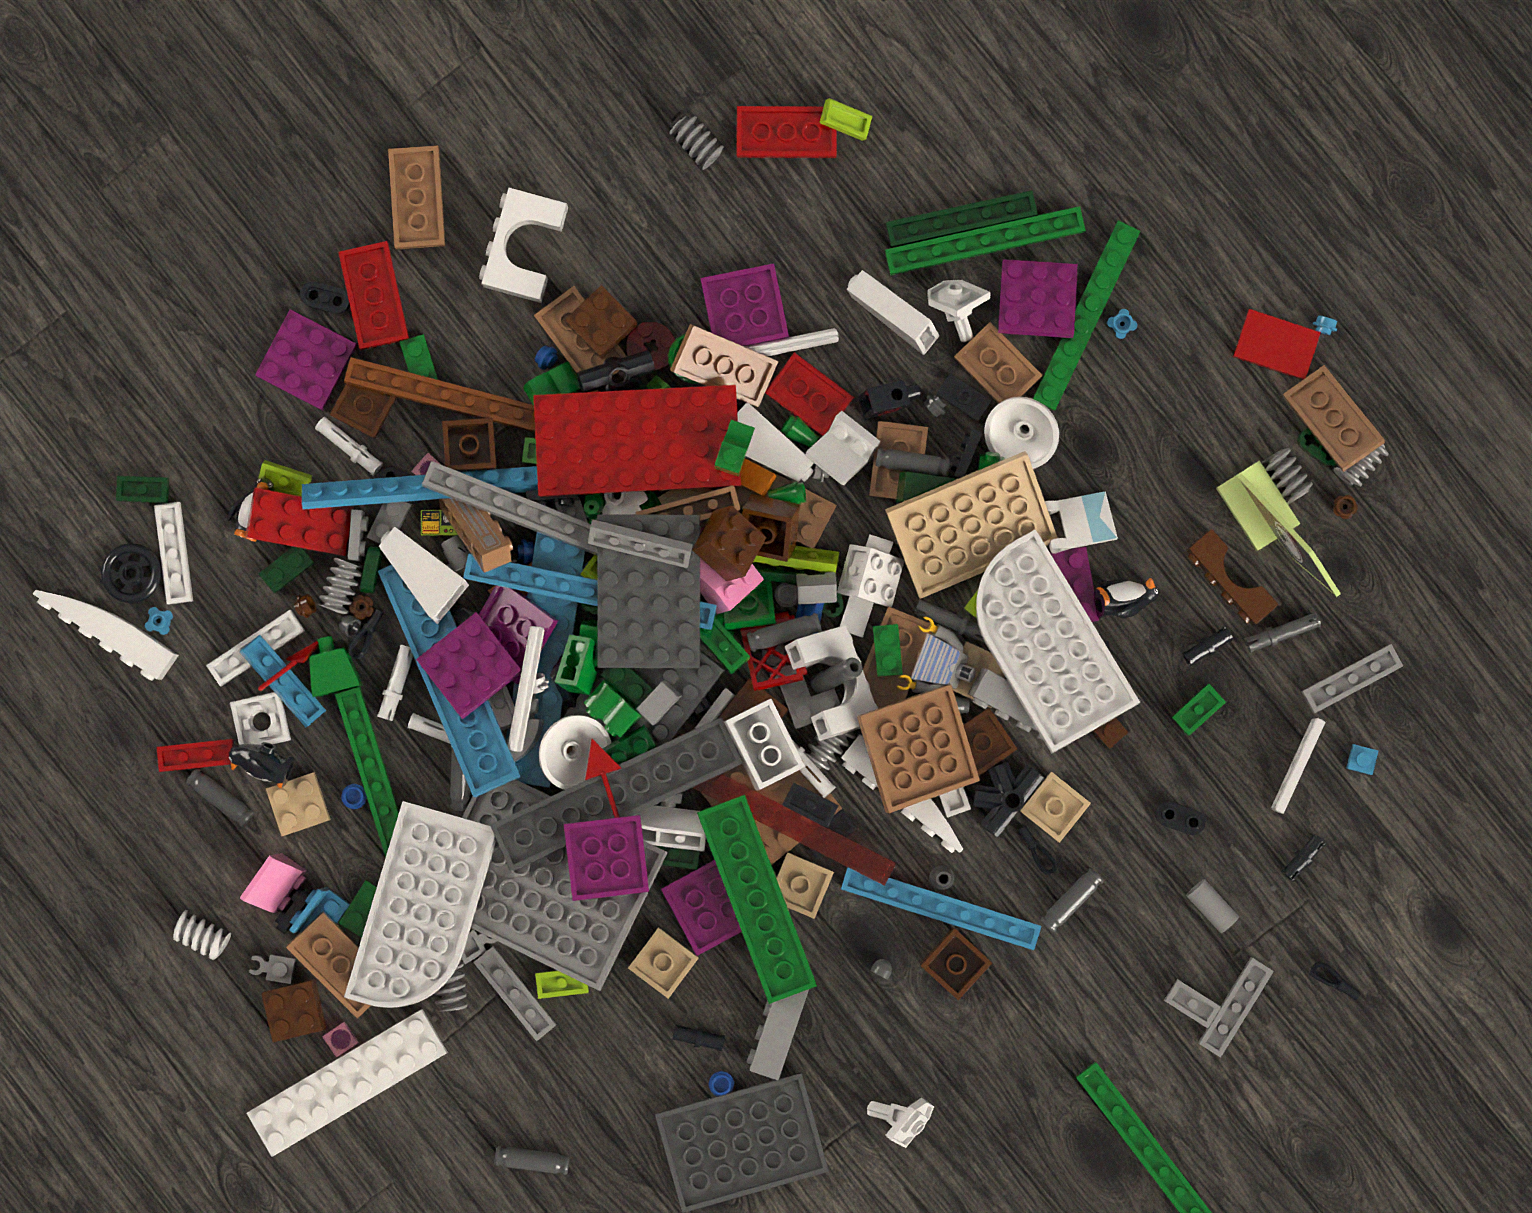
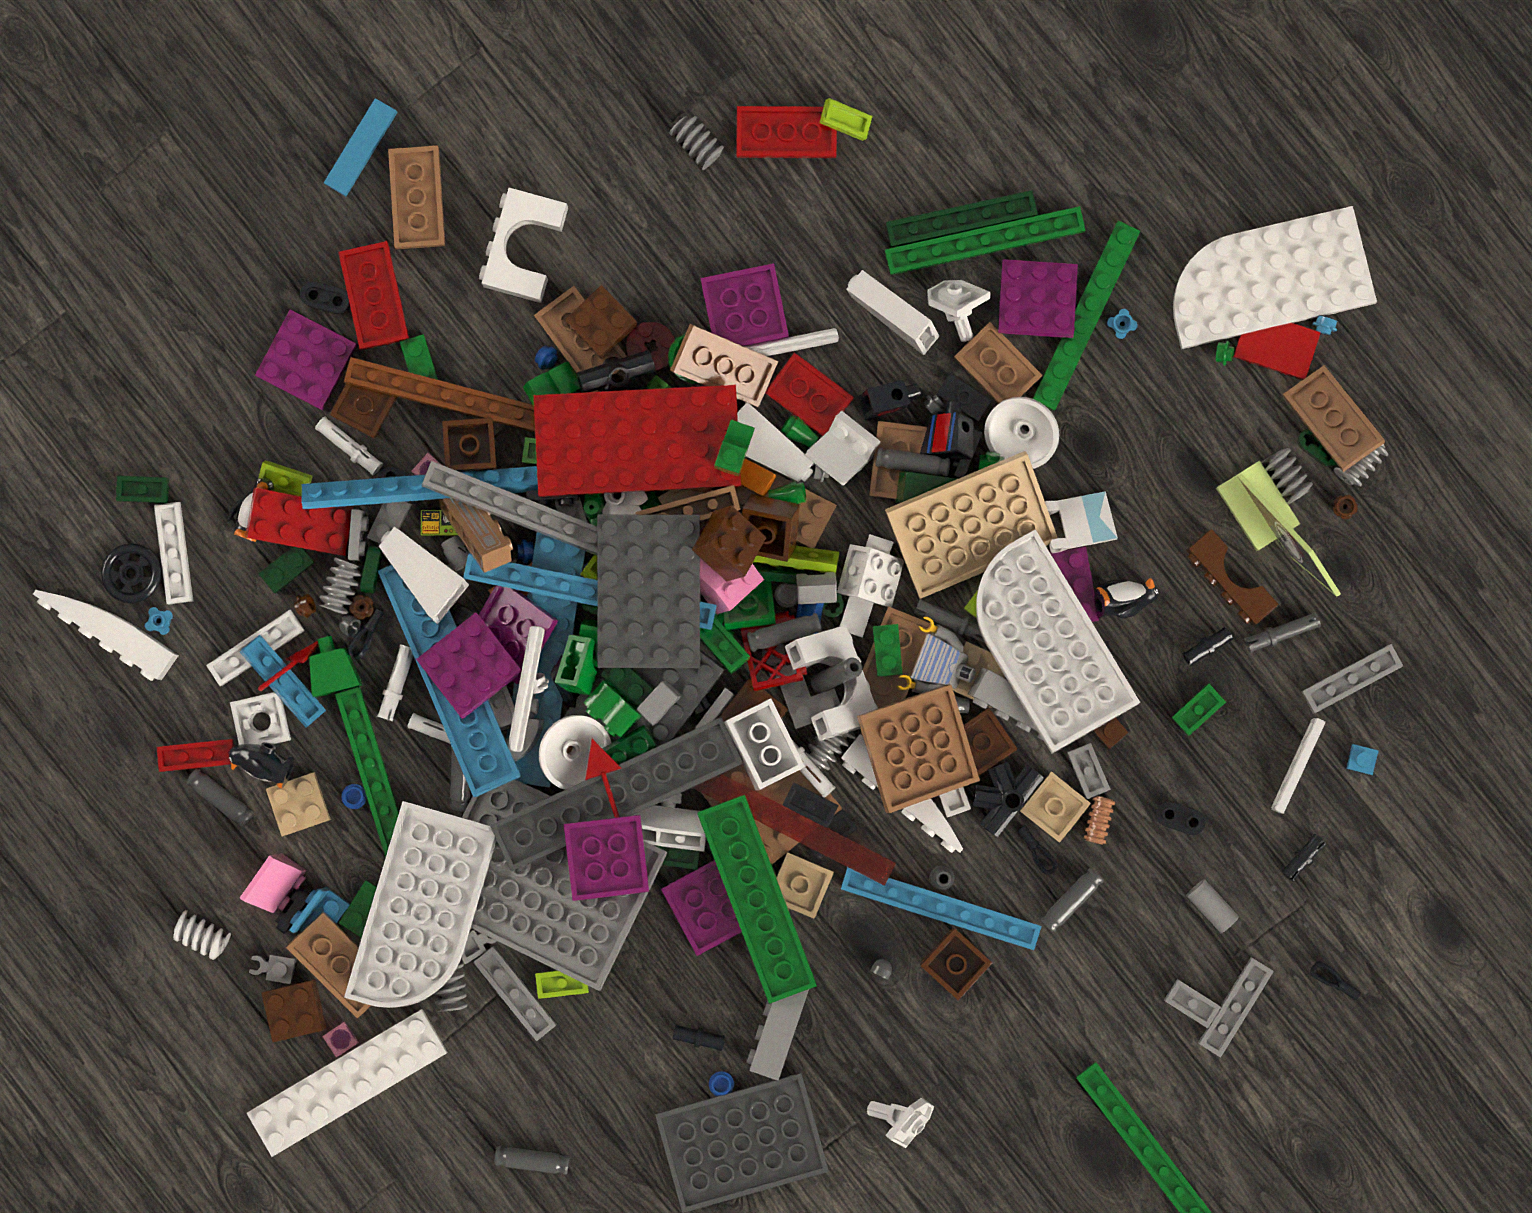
(360, 147): none -> dark azure tile
(640, 543): light grey plate -> none
(663, 962): tan plate -> none
(949, 434): none -> black torso
(1088, 771): none -> light grey plate
(1099, 820): none -> nougat piece
(1224, 353): none -> green plate
(1273, 278): none -> white plate

